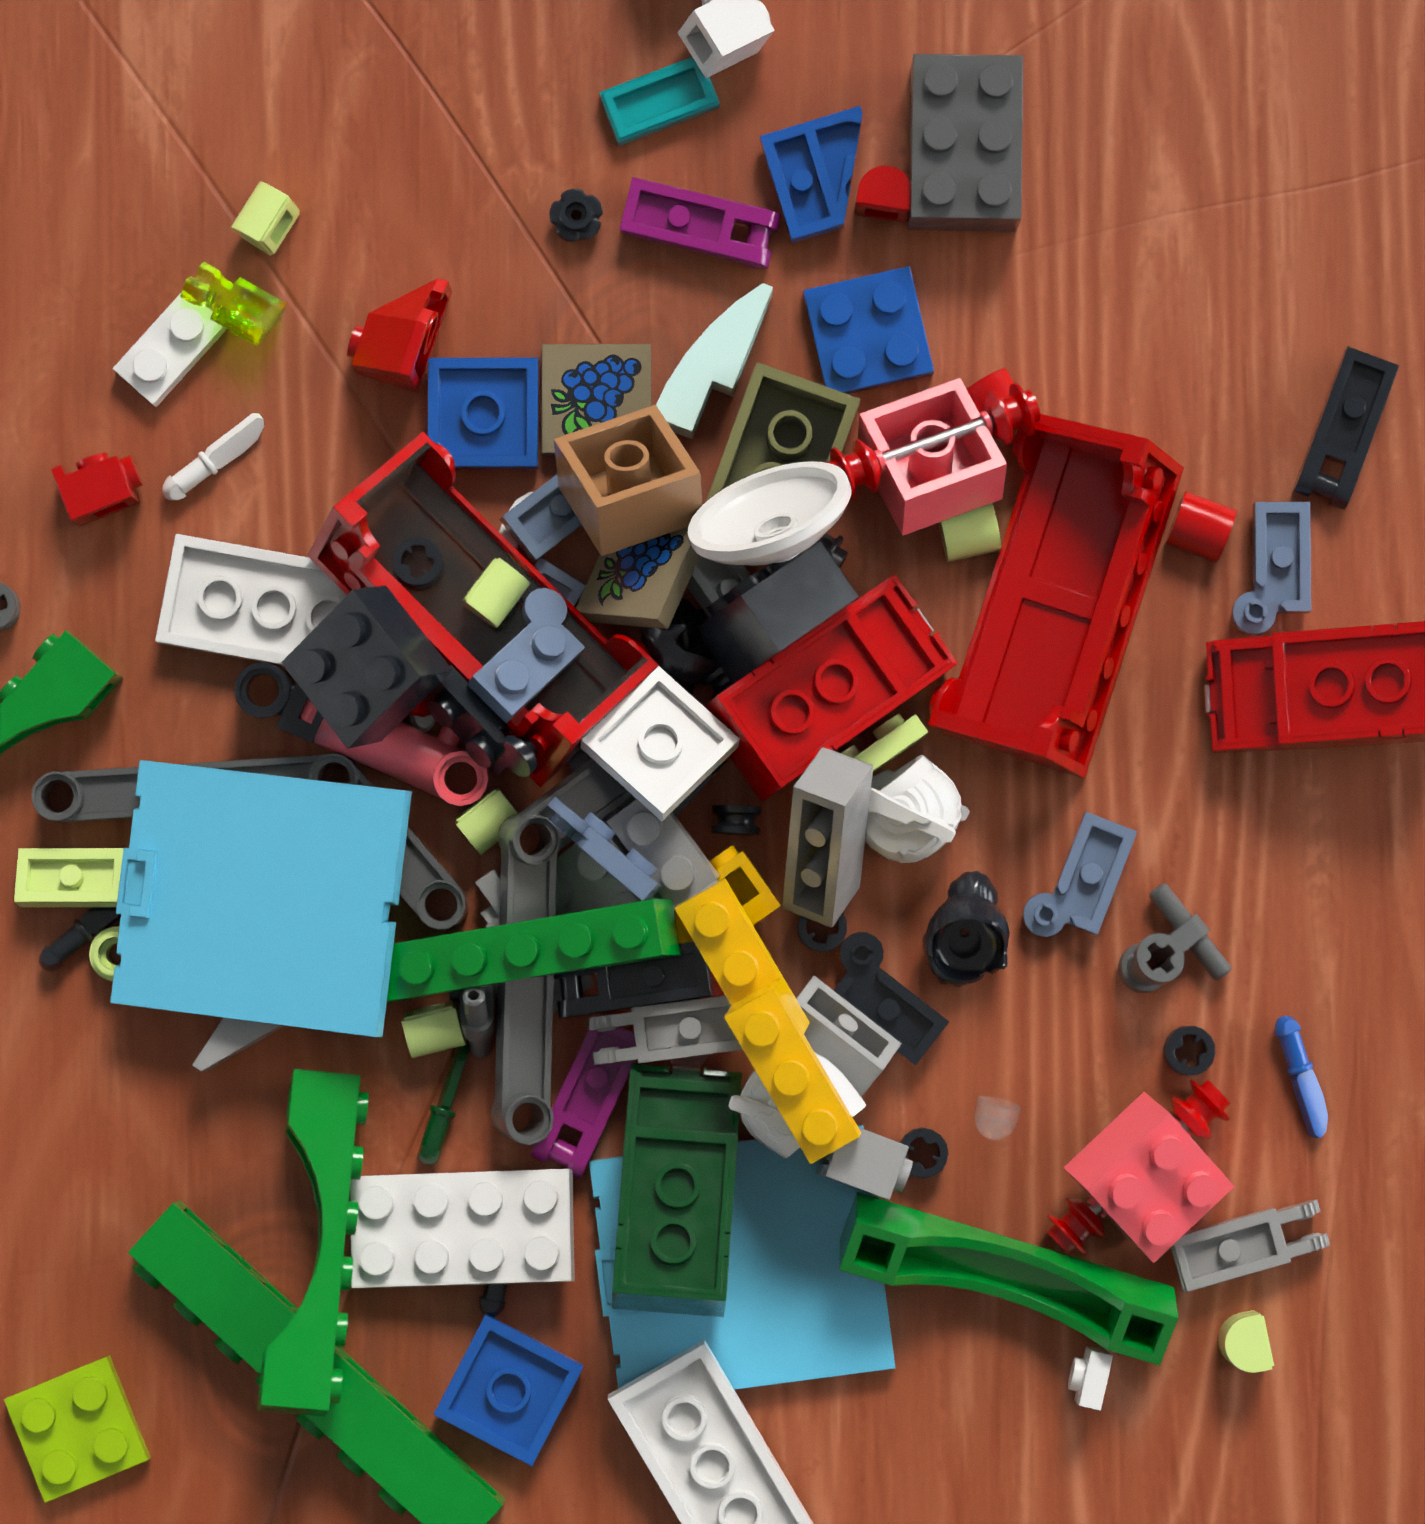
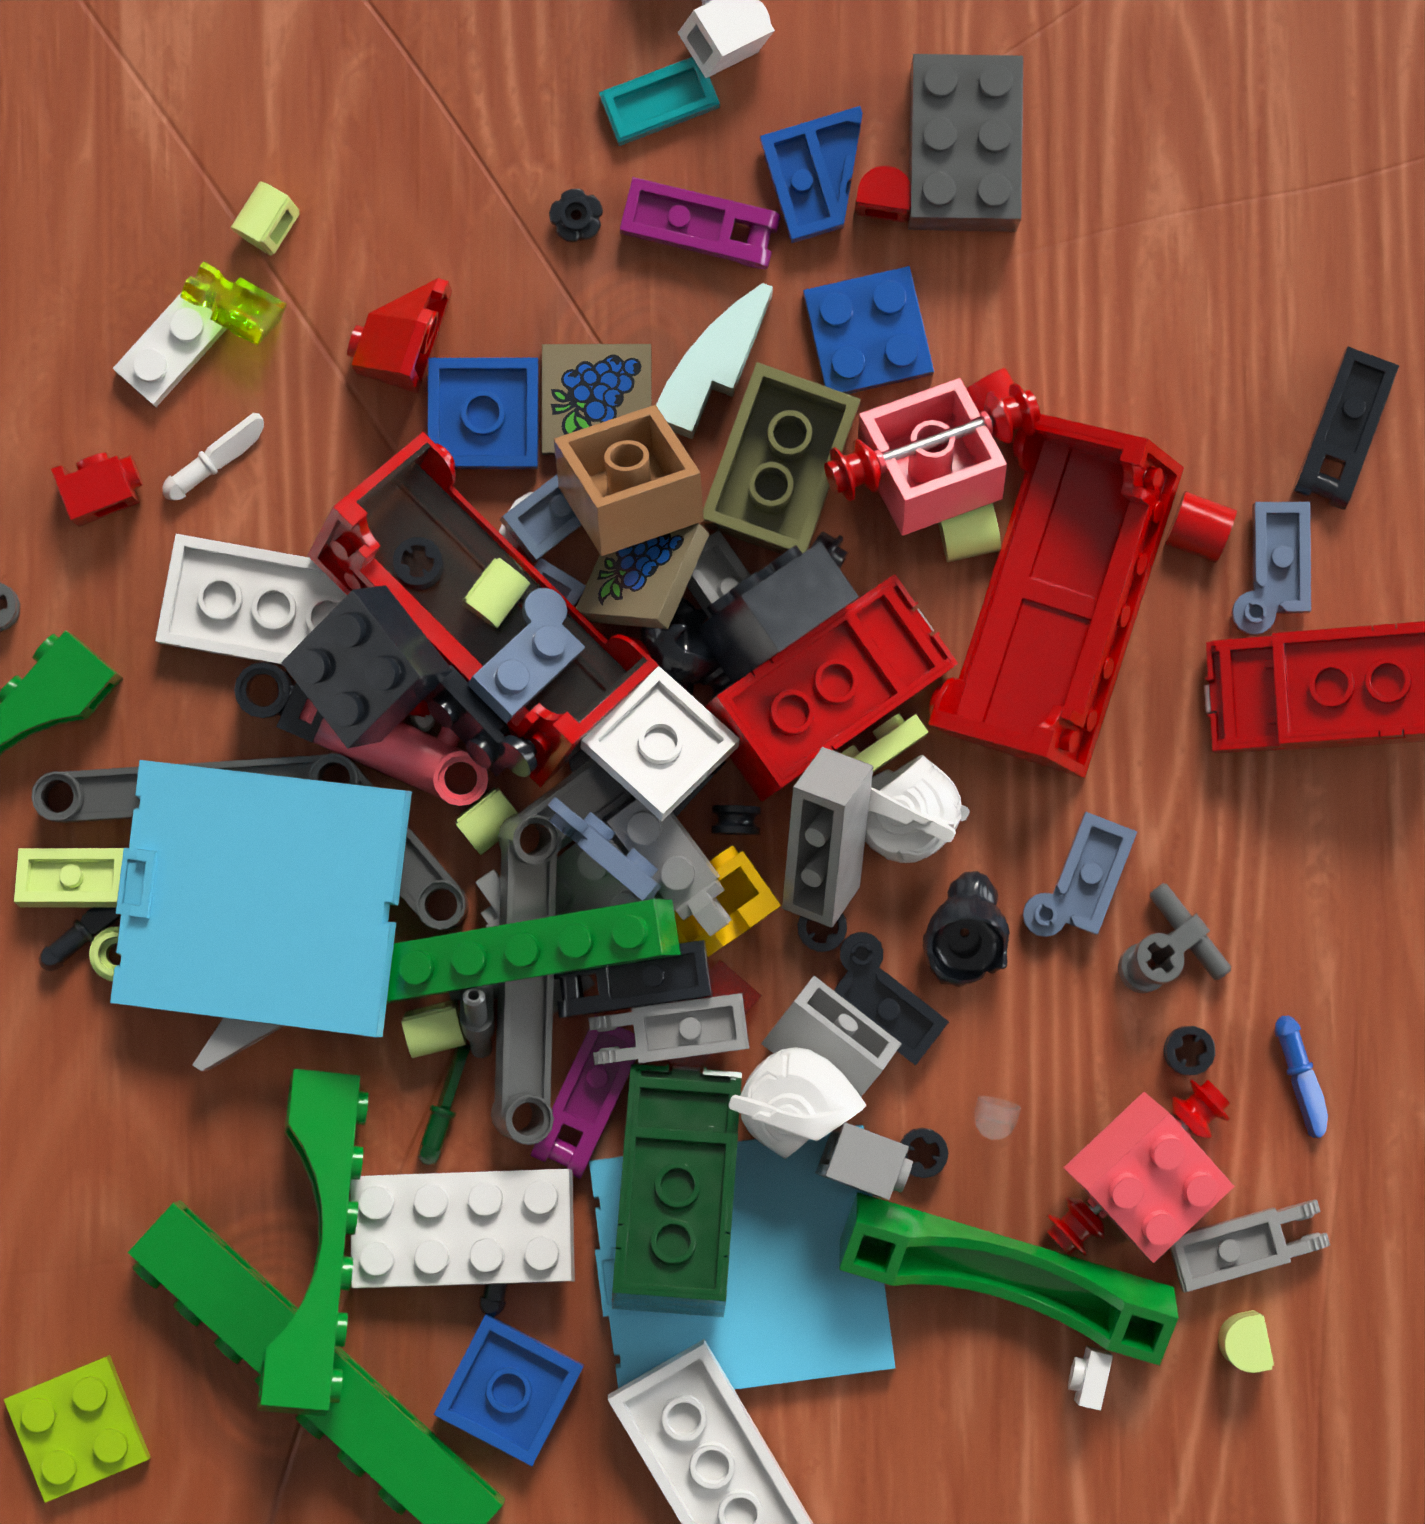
(768, 1021): yellow bracket -> none
(770, 514): white dish -> none

